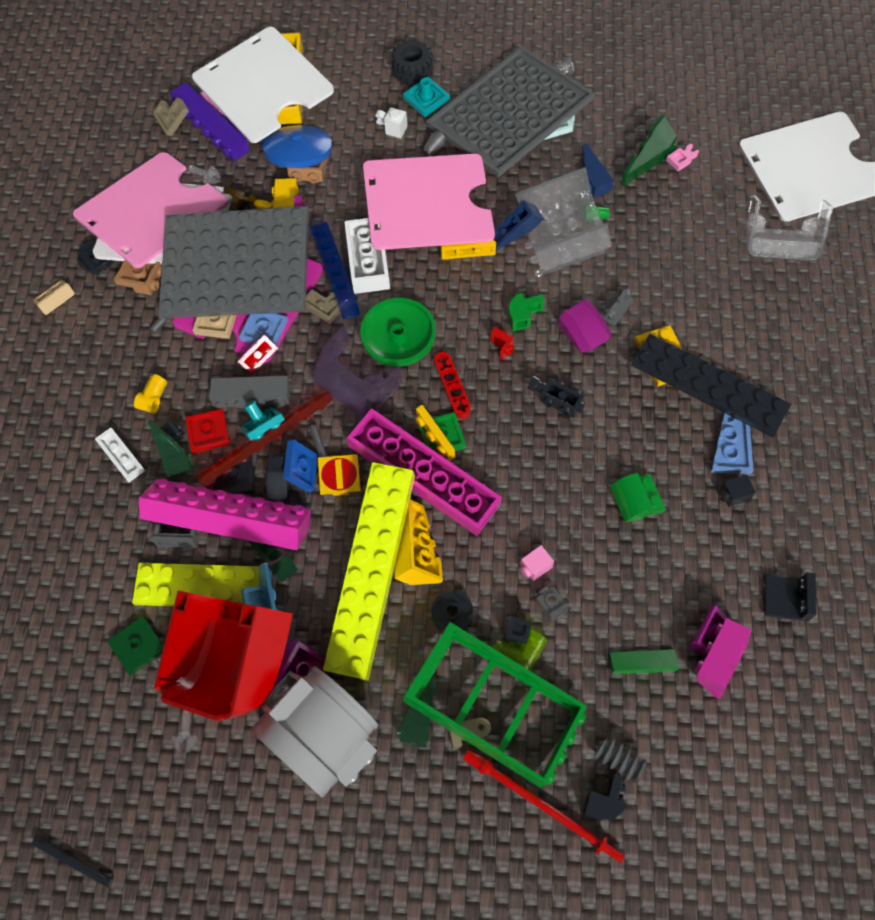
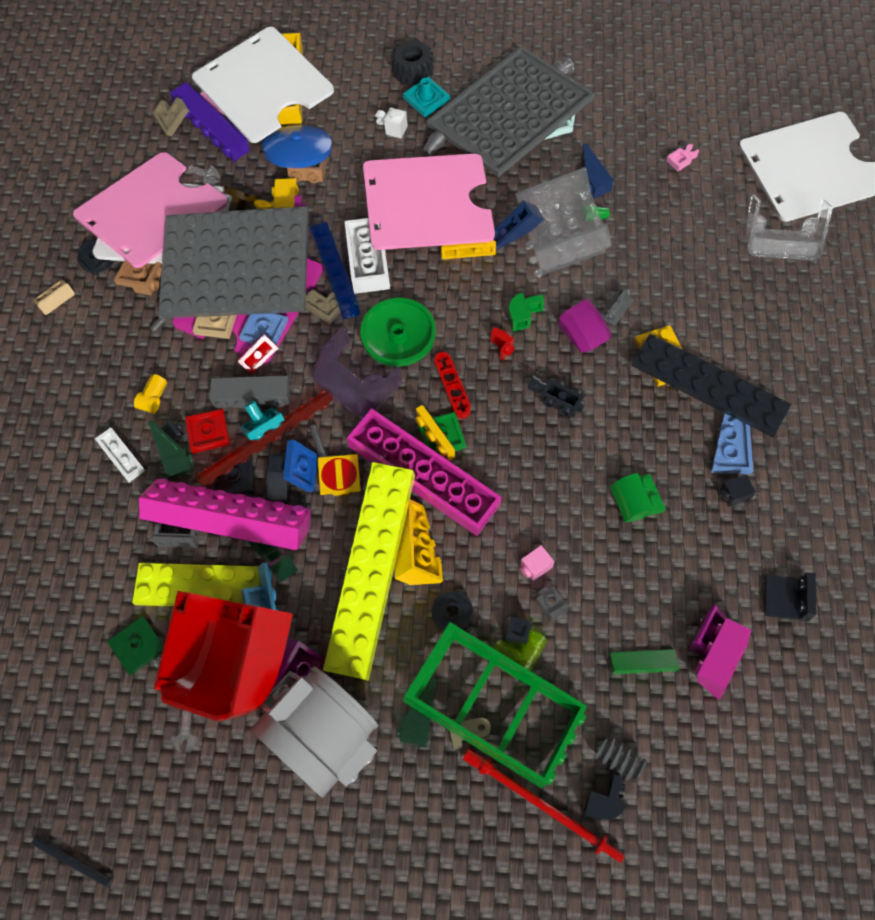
(652, 151): dark green wedge -> none

